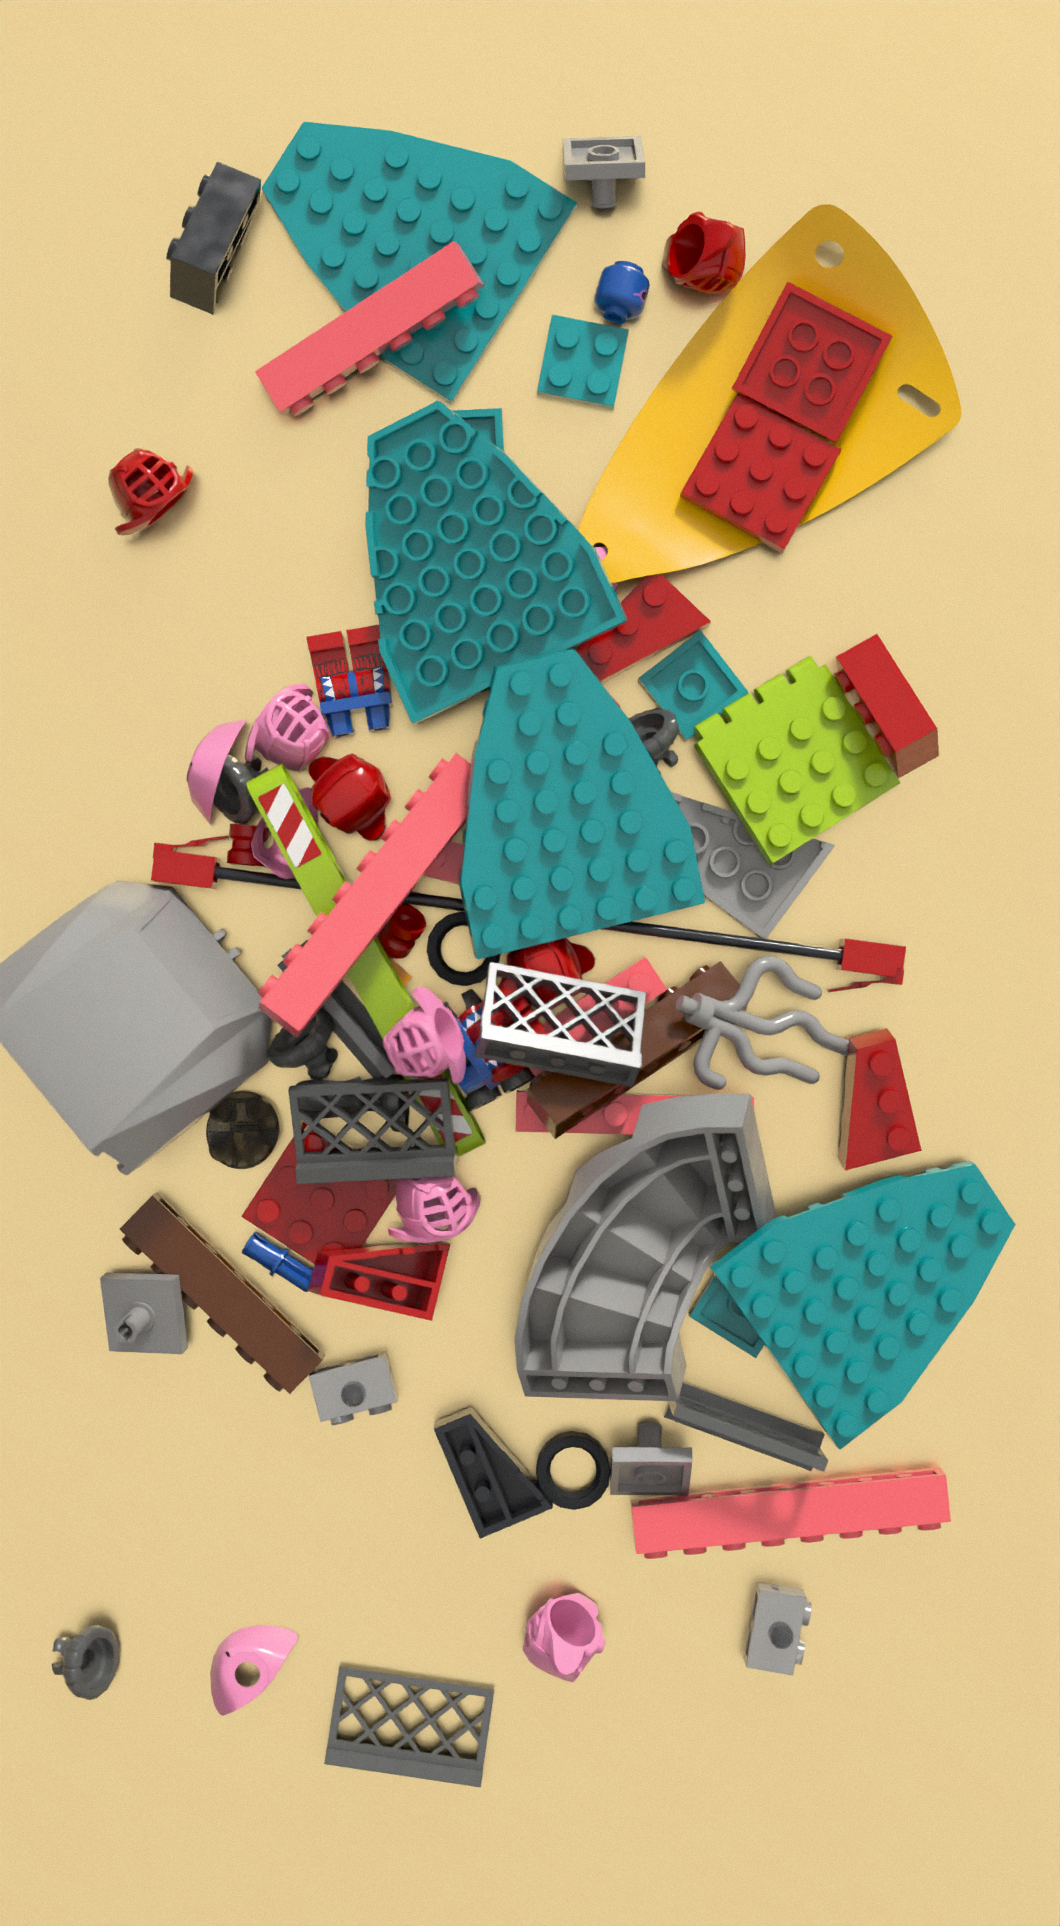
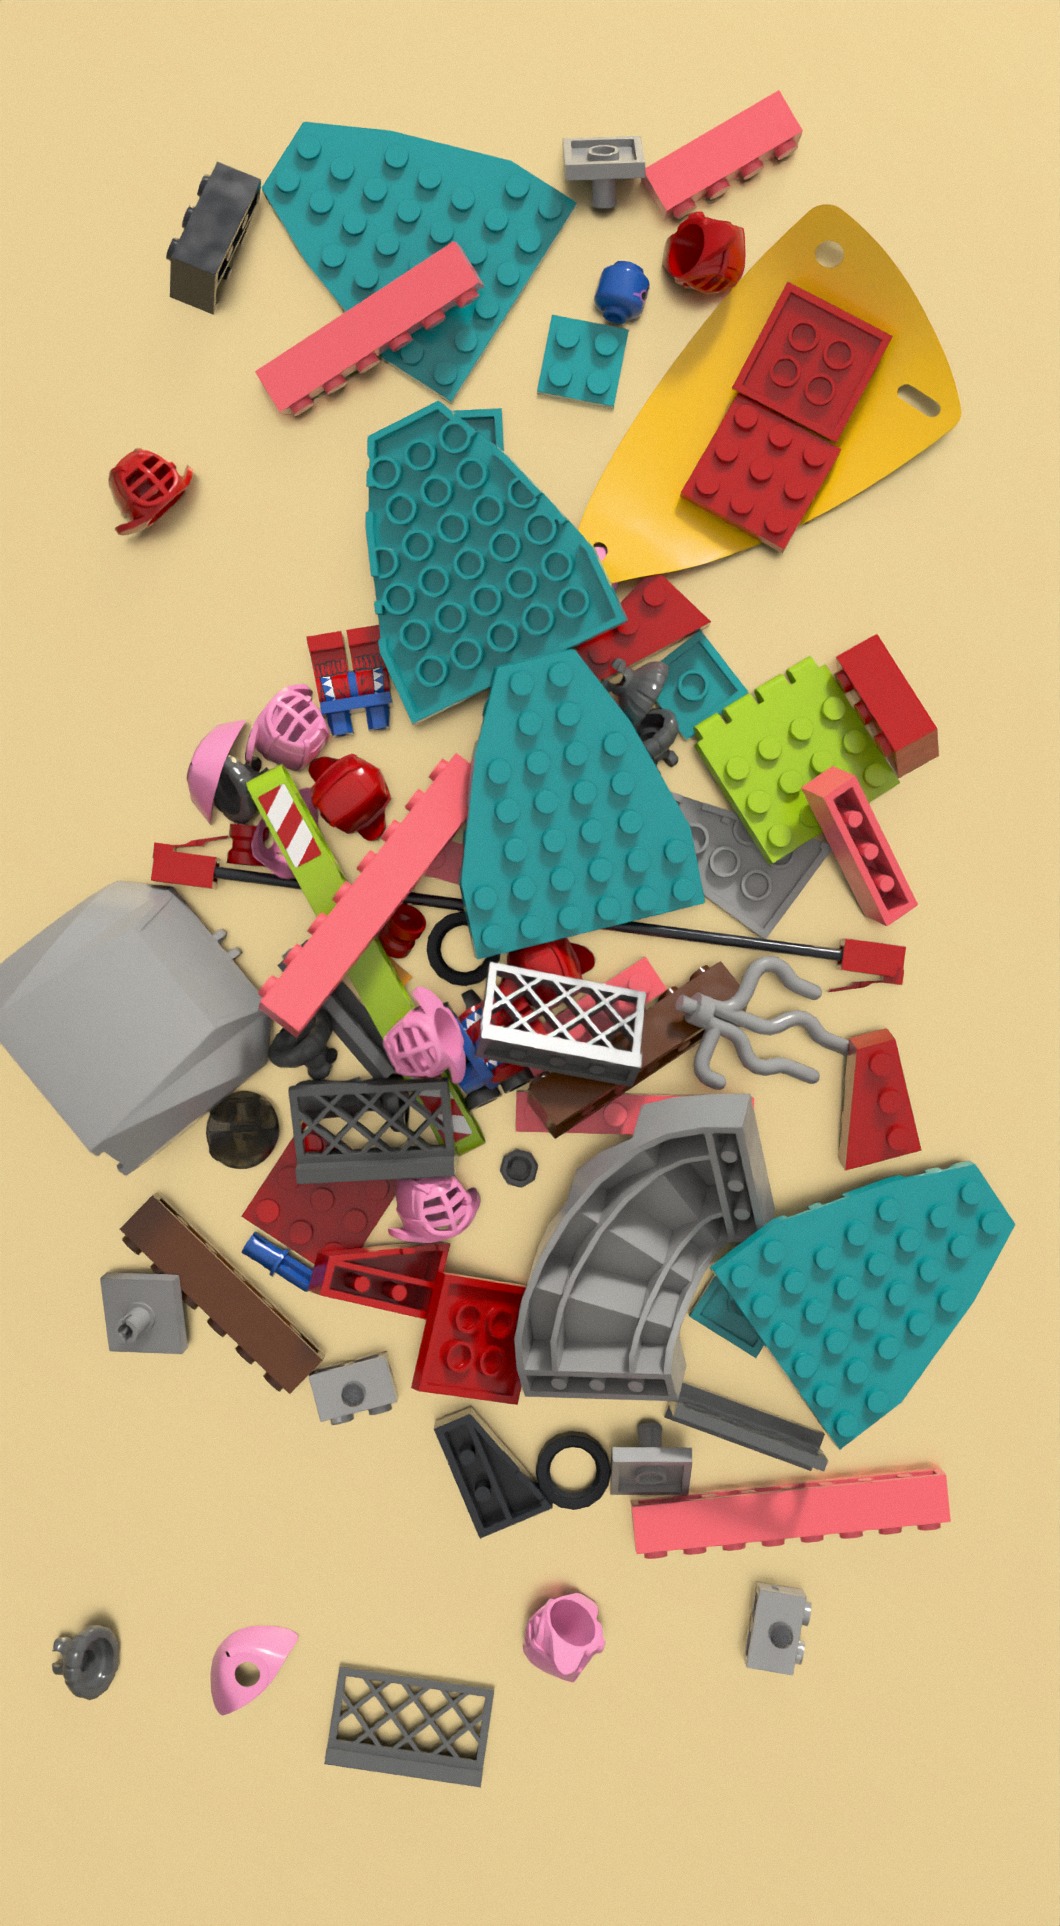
(470, 1340): none -> red plate
(519, 1168): none -> dark grey tile
(637, 688): none -> dark grey hair
(722, 155): none -> coral brick
(859, 845): none -> coral brick

